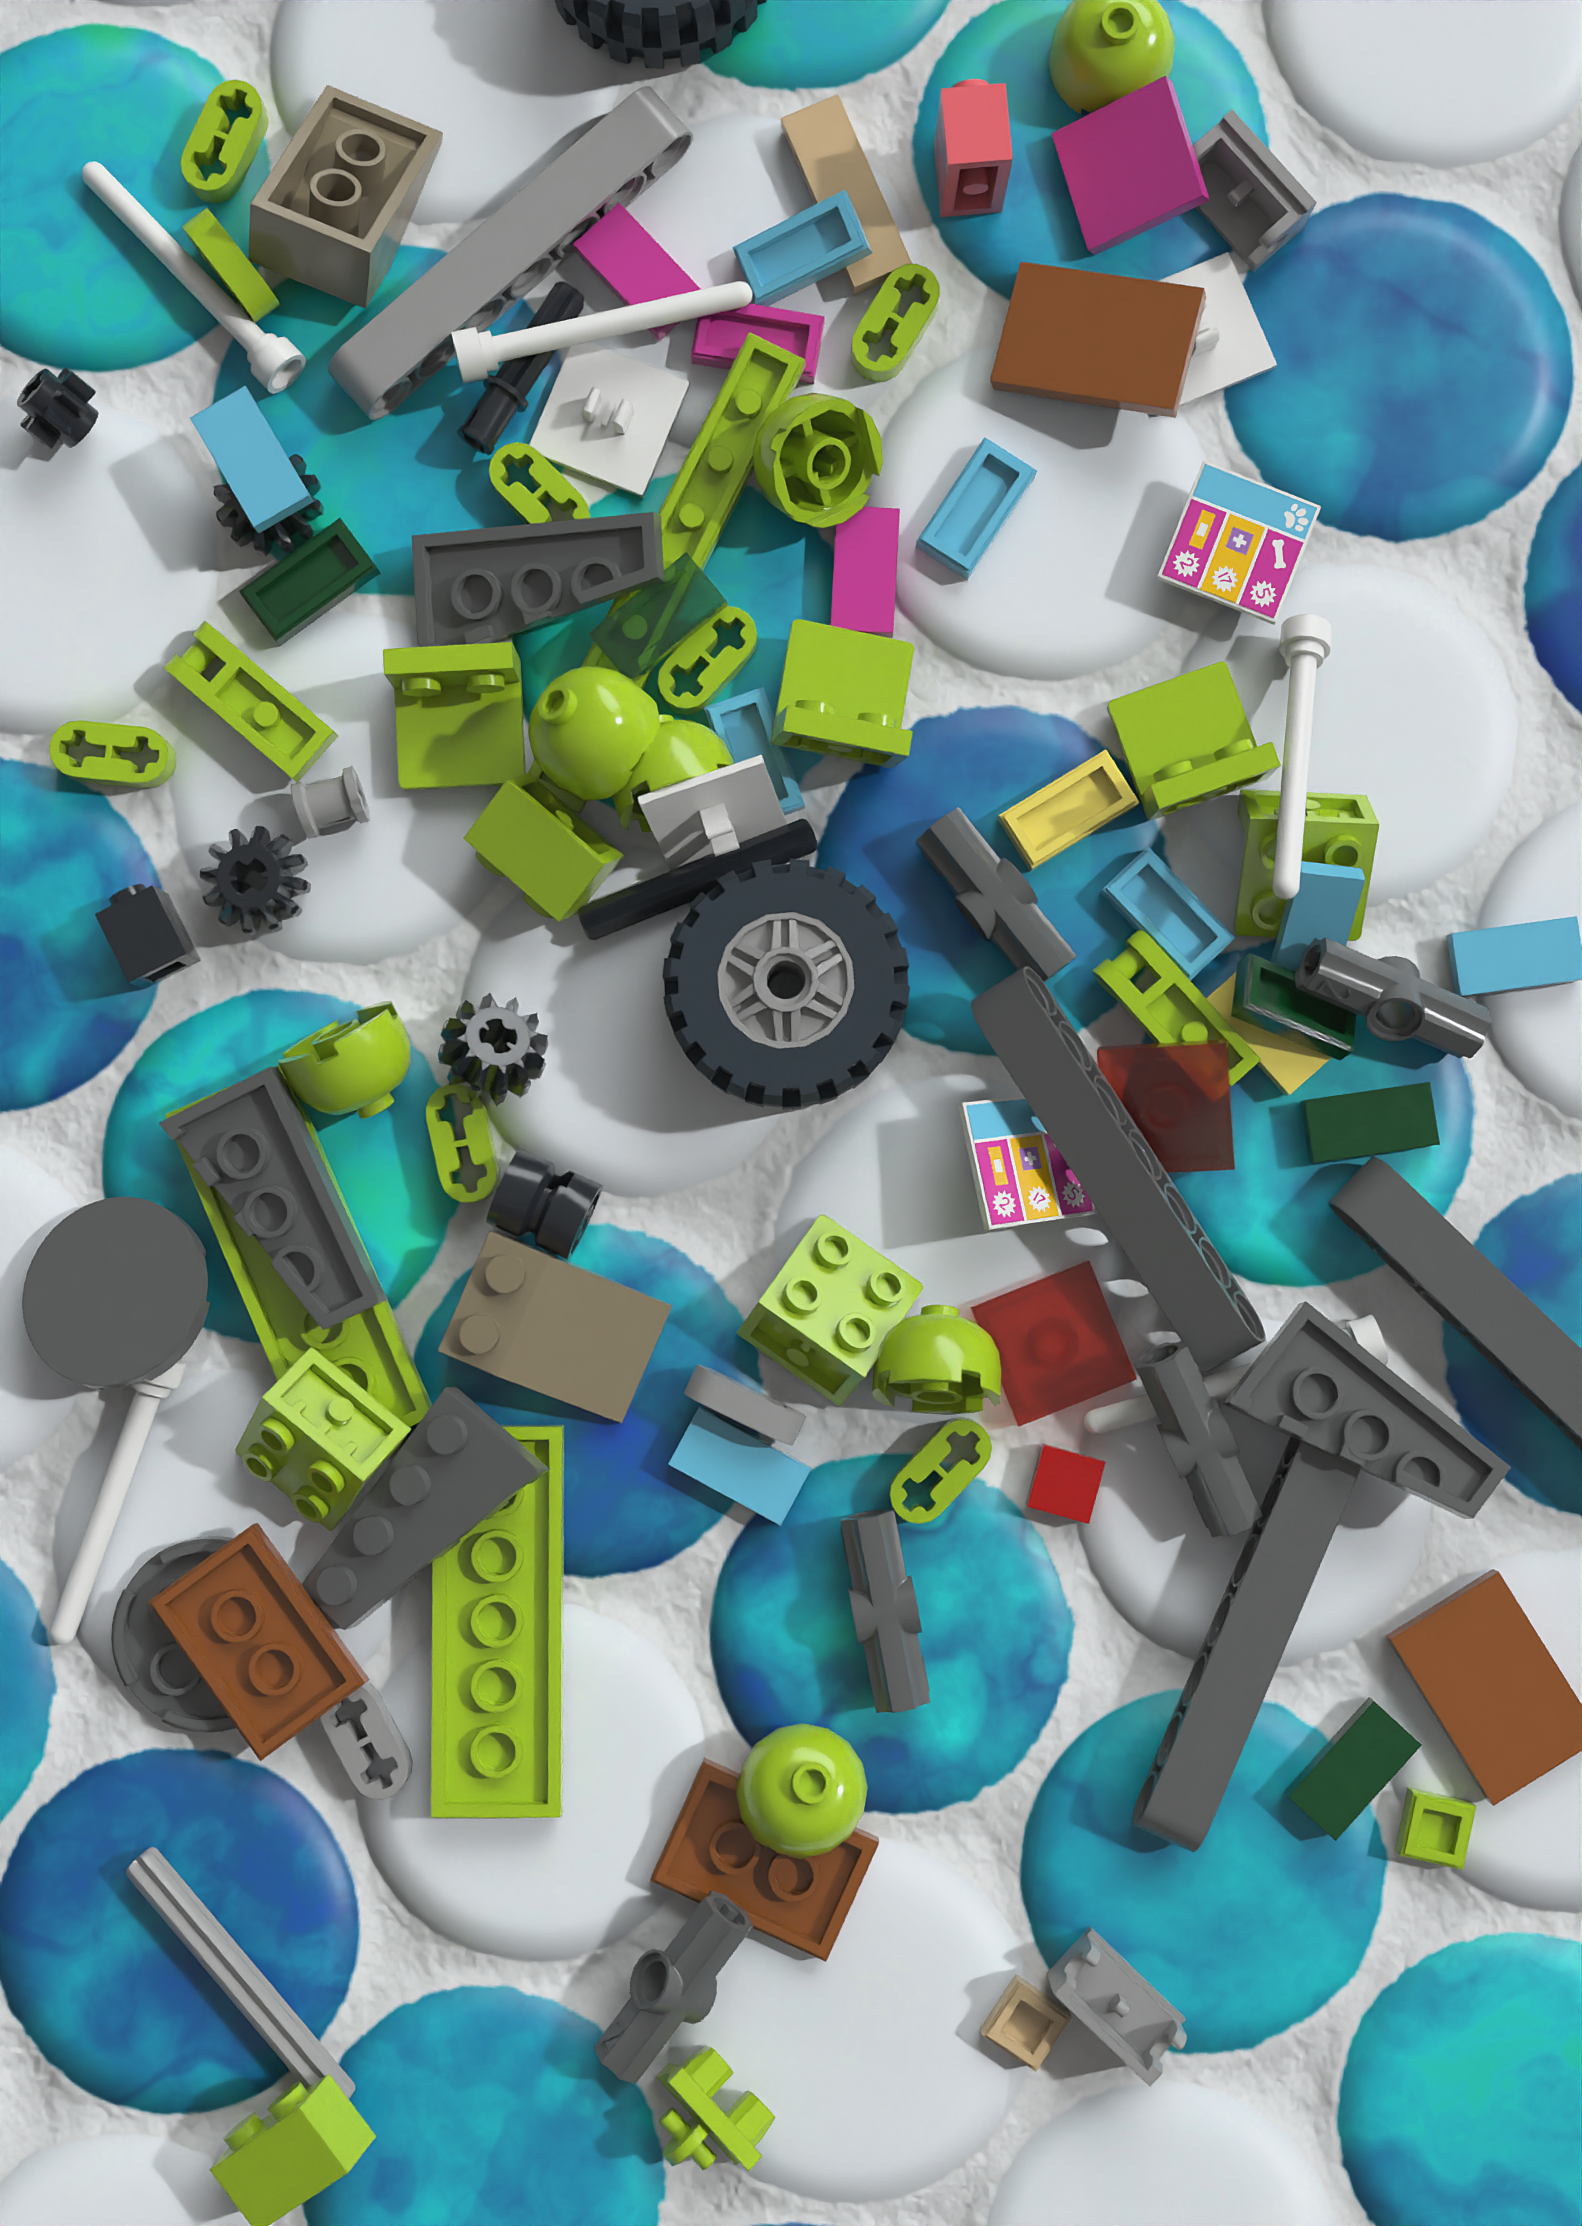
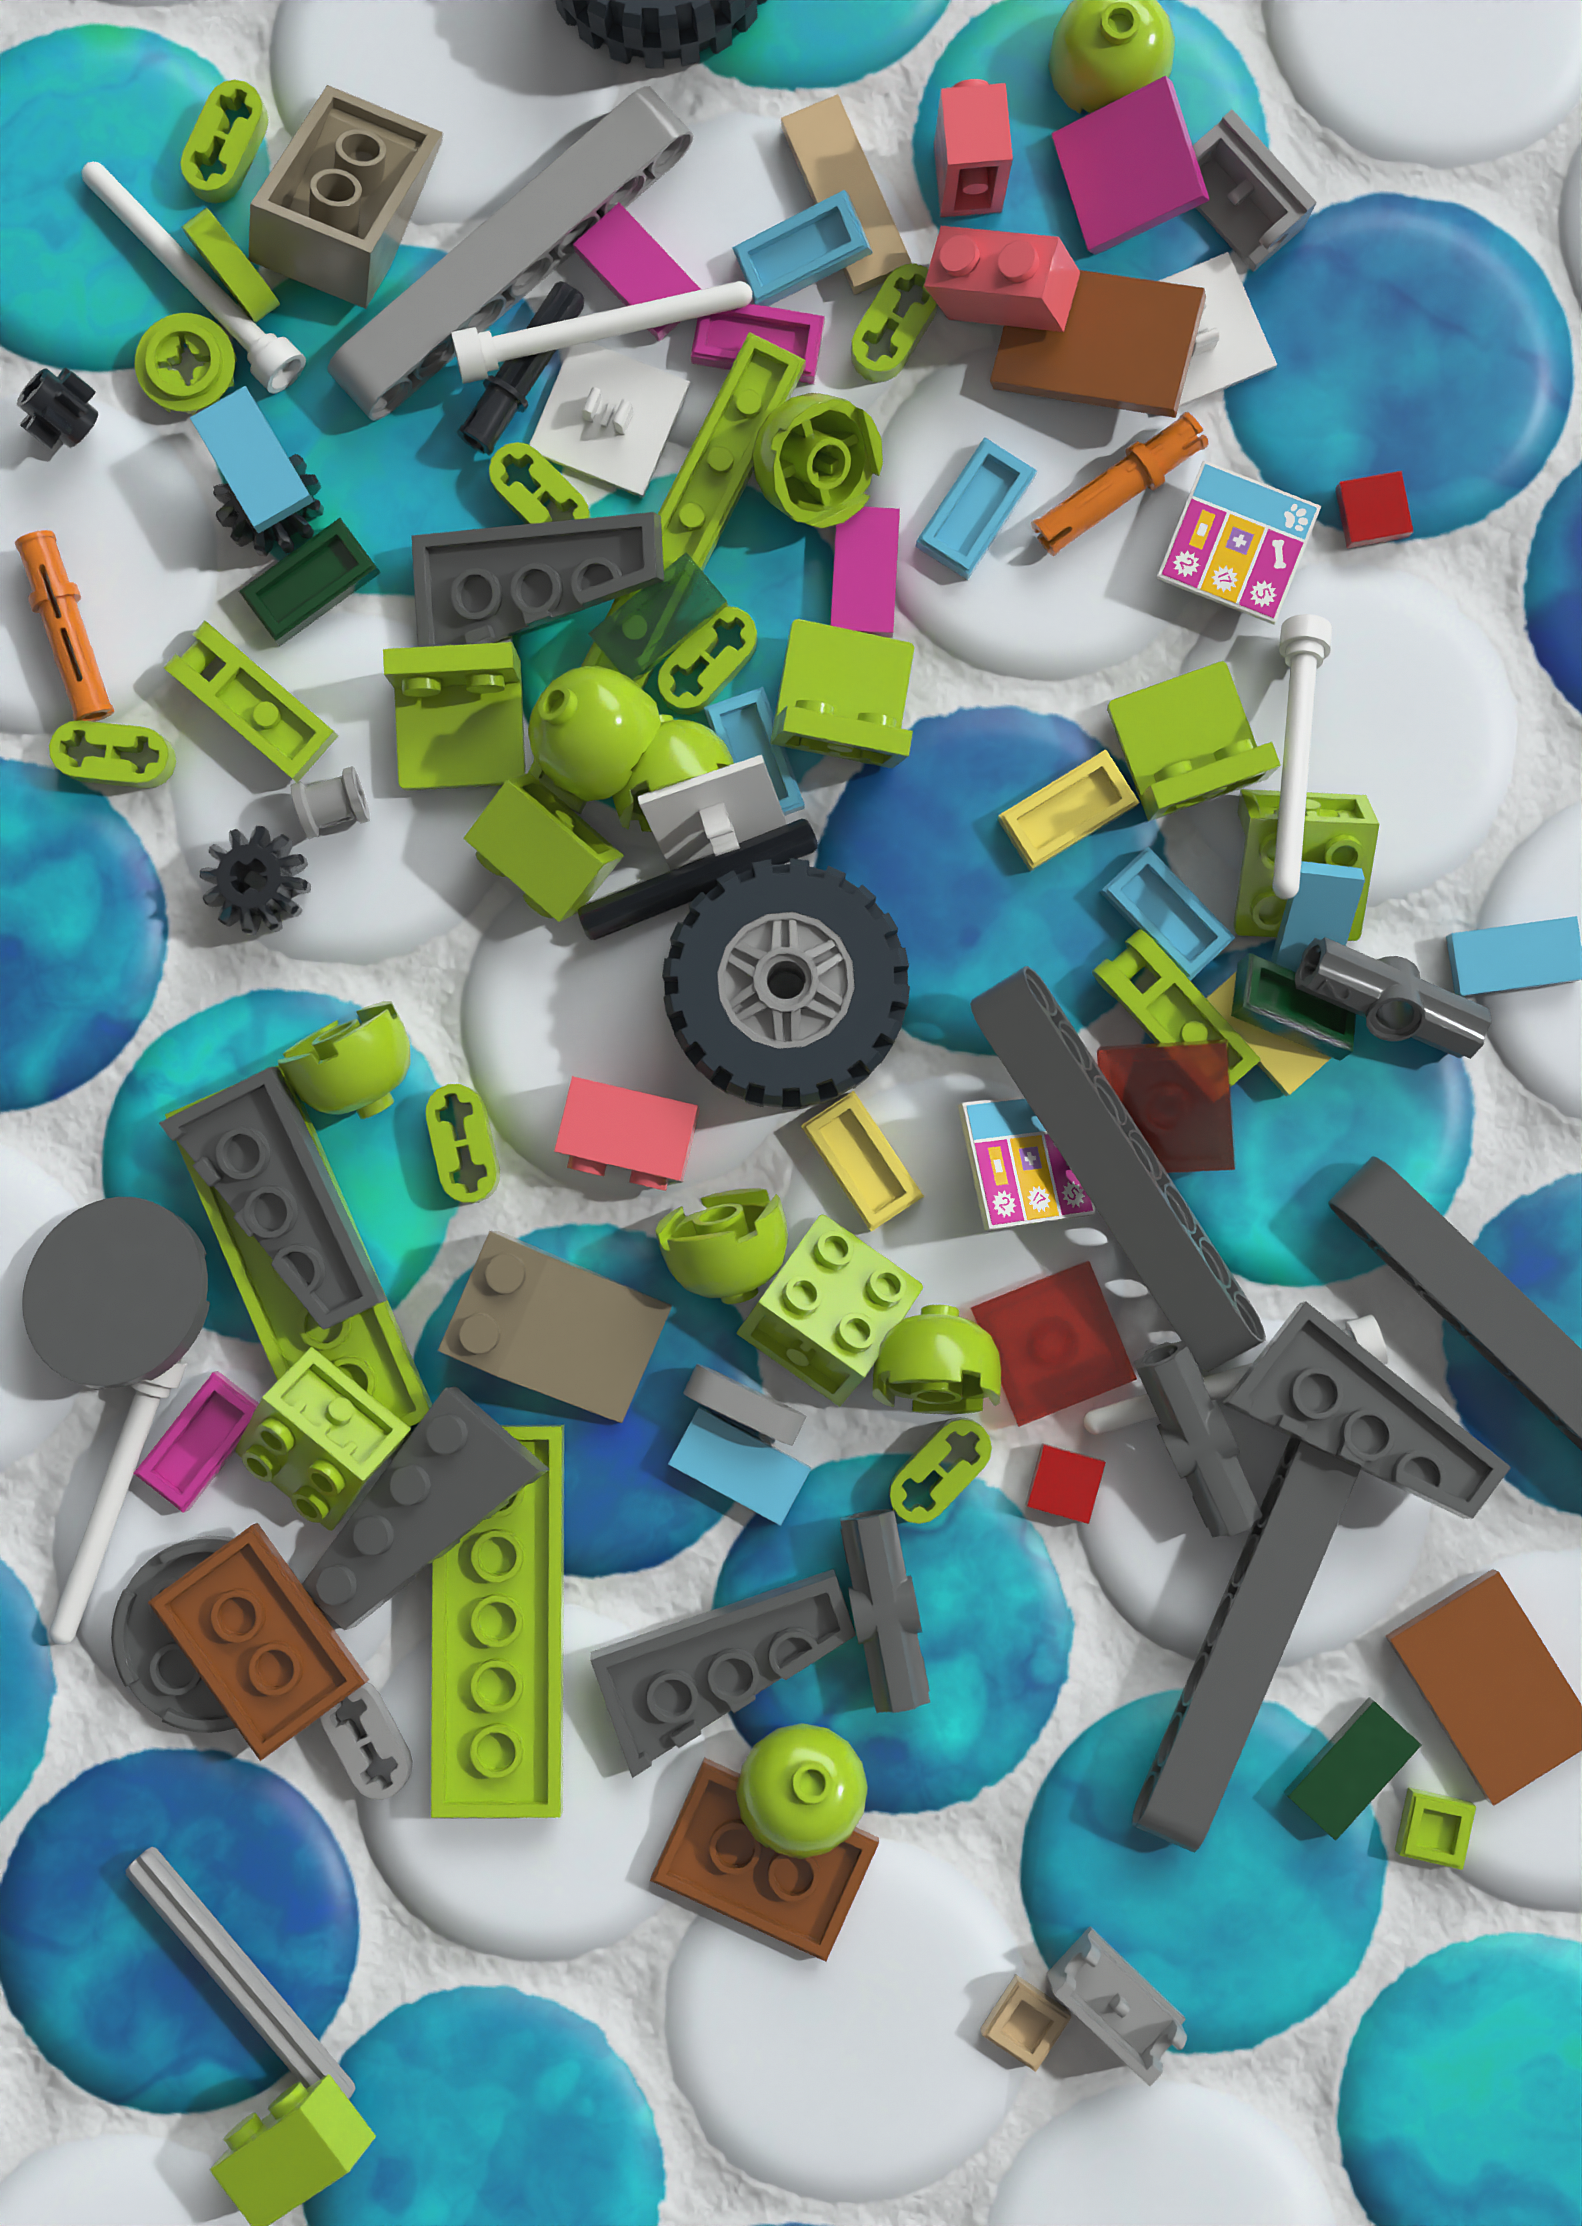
(41, 560): none -> orange pin
(146, 935): black brick -> none
(163, 348): none -> lime gear
(198, 1442): none -> dark pink tile
(493, 1049): black gear -> none
(544, 1203): black wheel -> none
(626, 1131): none -> coral brick
(673, 1986): dark grey piece -> none
(700, 1668): none -> dark grey wing
(727, 1246): none -> lime cylinder
(733, 2132): lime hips -> none
(862, 1161): none -> light yellow tile
(994, 896): dark grey piece -> none
(1002, 278): none -> coral brick
(1139, 470): none -> orange pin
(1369, 1122): dark green tile -> none
(1374, 509): none -> red tile

